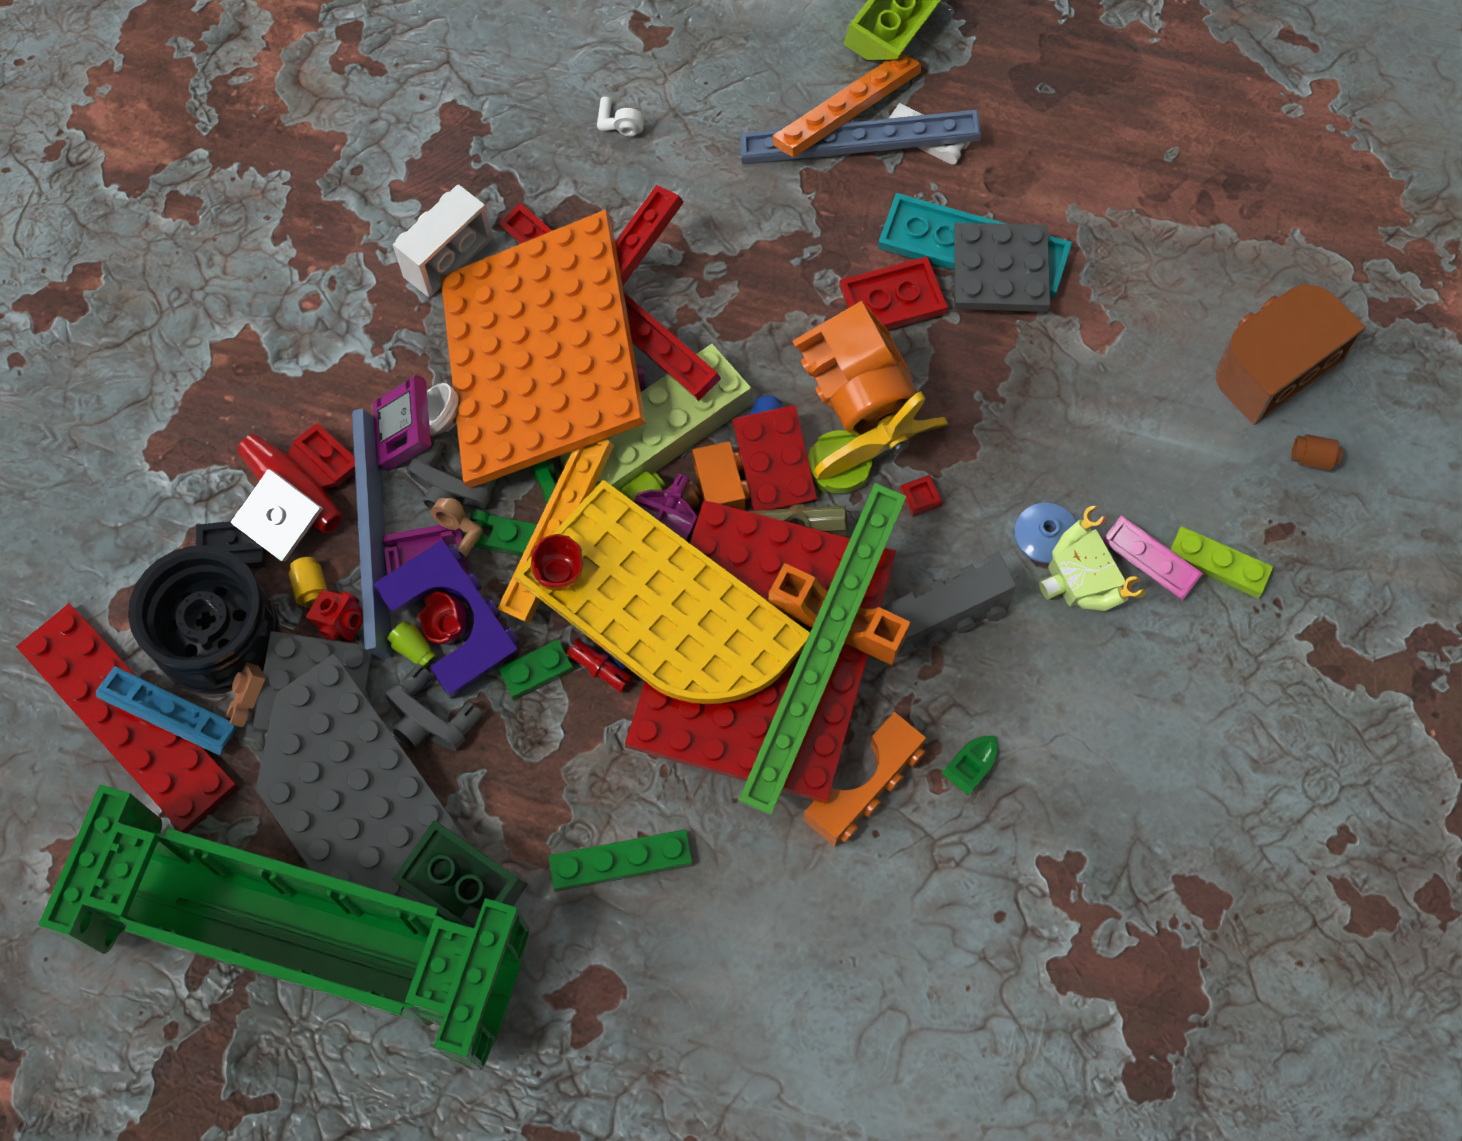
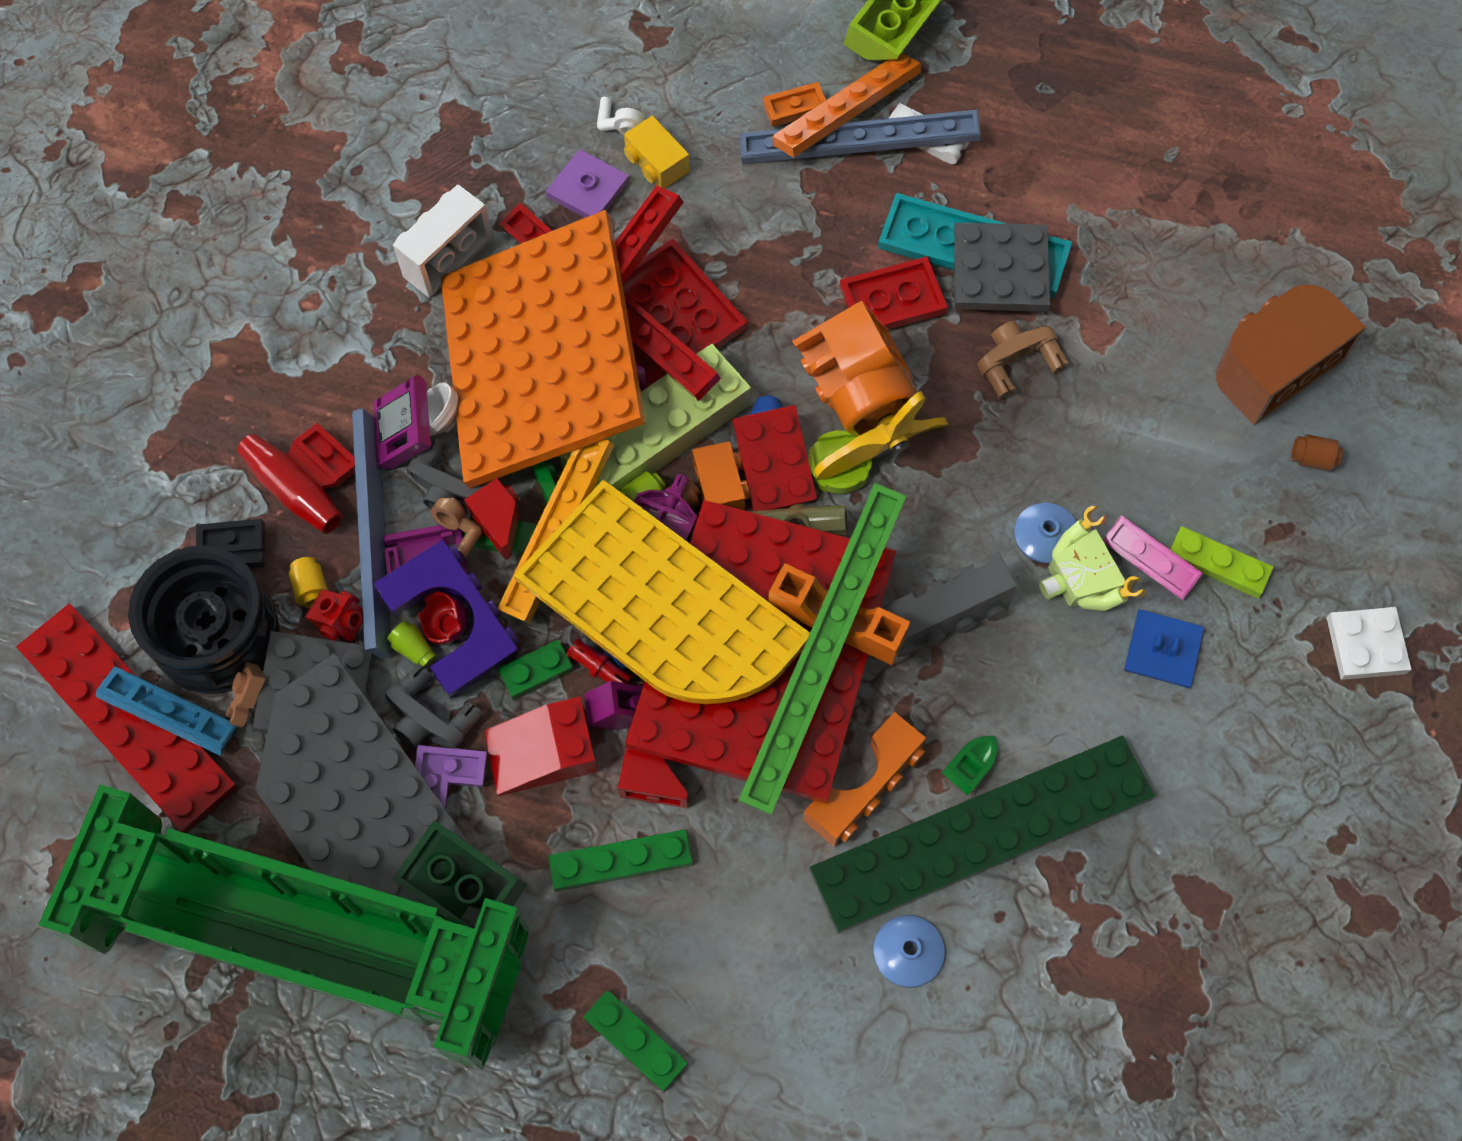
(277, 515): white plate -> none
(450, 767): none -> medium lavender plate
(497, 514): none -> red slope
(541, 747): none -> slope
(557, 562): red hair -> none
(587, 185): none -> medium lavender plate
(612, 705): none -> magenta slope
(635, 1041): none -> green plate
(650, 780): none -> red slope
(656, 153): none -> yellow brick
(683, 302): none -> red plate
(792, 103): none -> orange plate
(903, 968): none -> medium blue dish
(921, 496): red tile -> none
(980, 833): none -> dark green plate
(1014, 345): none -> medium nougat connector
(1164, 648): none -> blue piece
(1368, 643): none -> white plate

